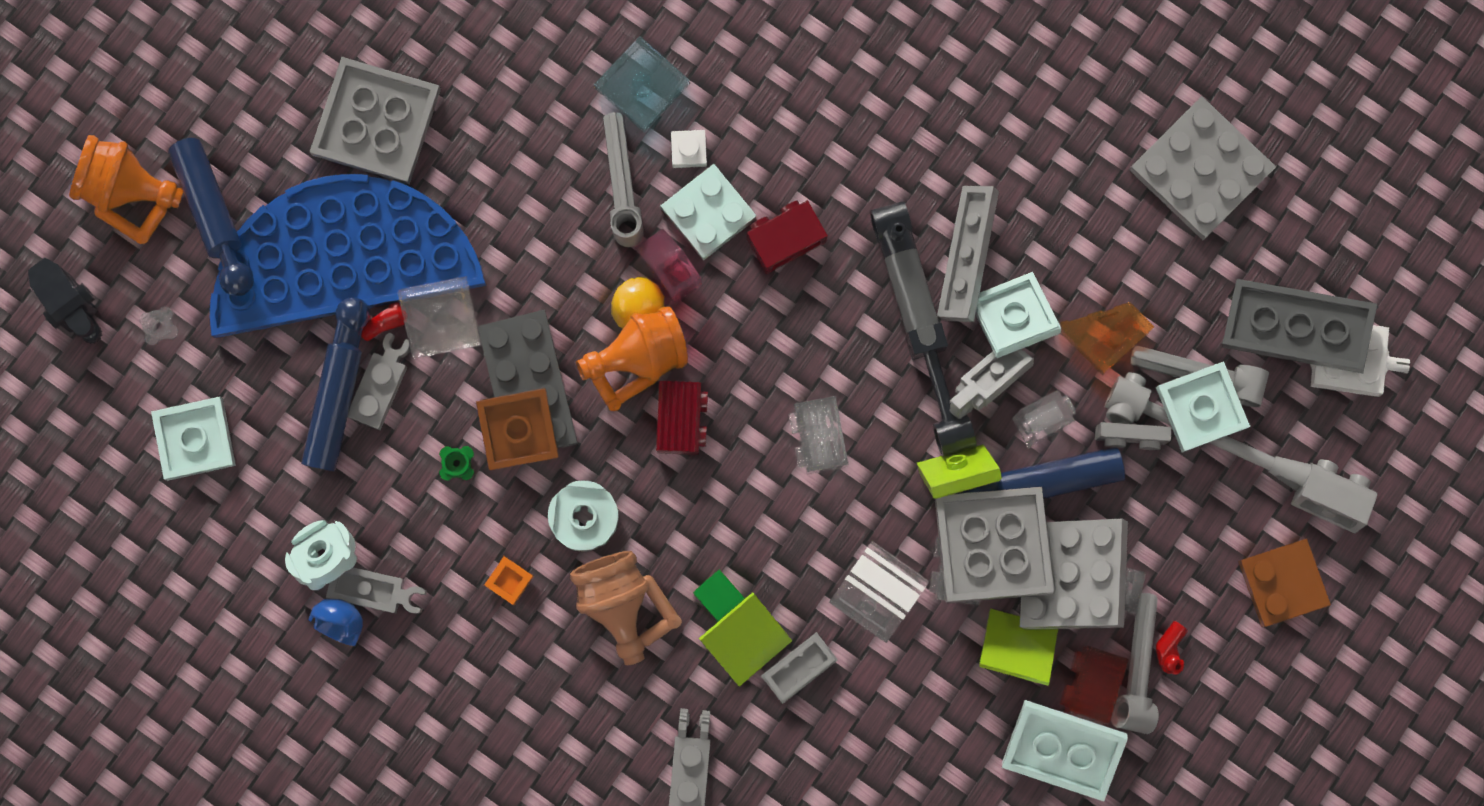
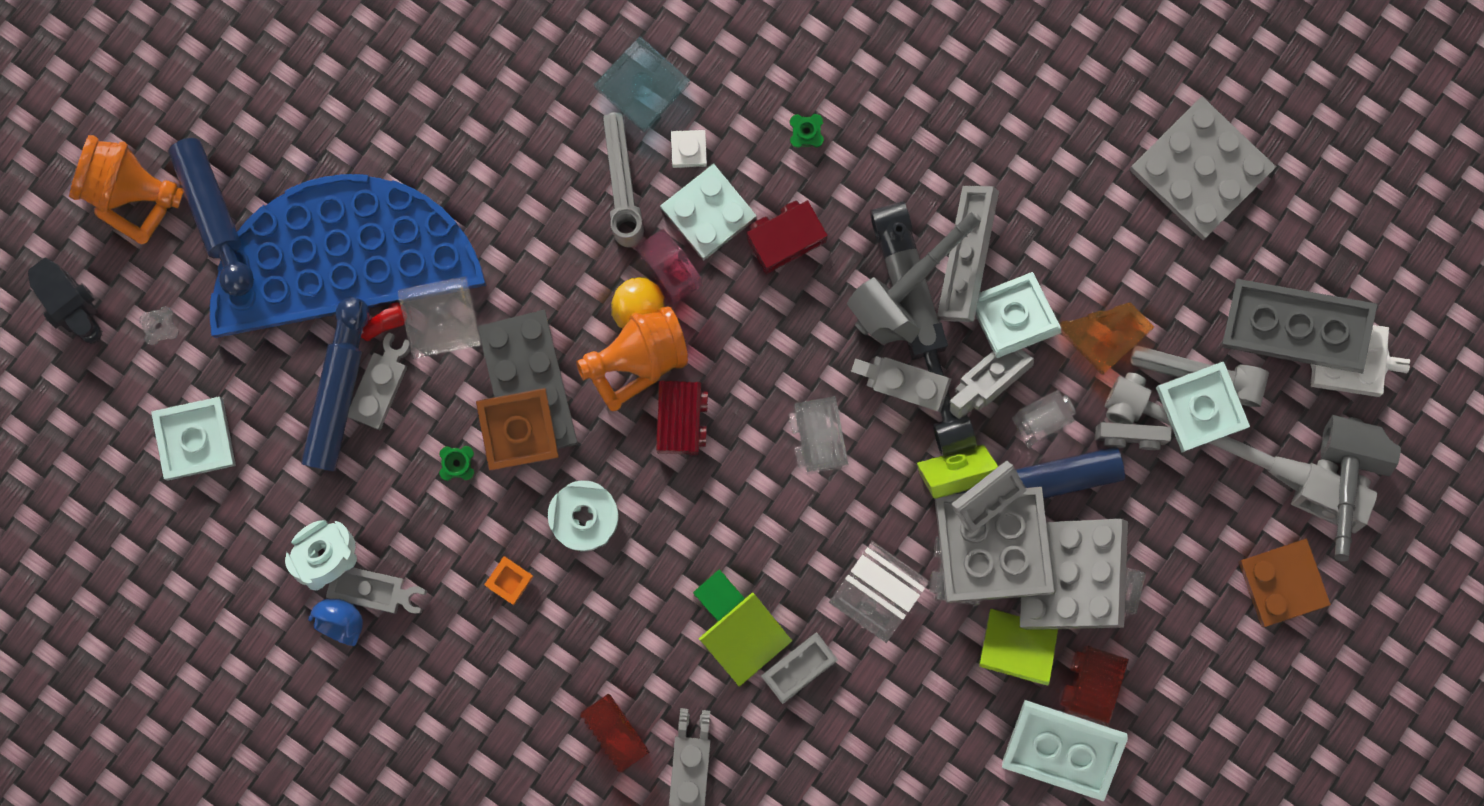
(375, 120): light grey plate -> none
(612, 593): nougat piece -> none
(614, 733): none -> clear red brick
(813, 138): none -> green plate
(880, 307): none -> dark grey piece
(904, 381): none -> light grey hinge
(989, 497): none -> light grey plate
(1134, 709): light grey axle -> none
(1167, 649): red arm -> none
(1355, 448): none -> dark grey piece

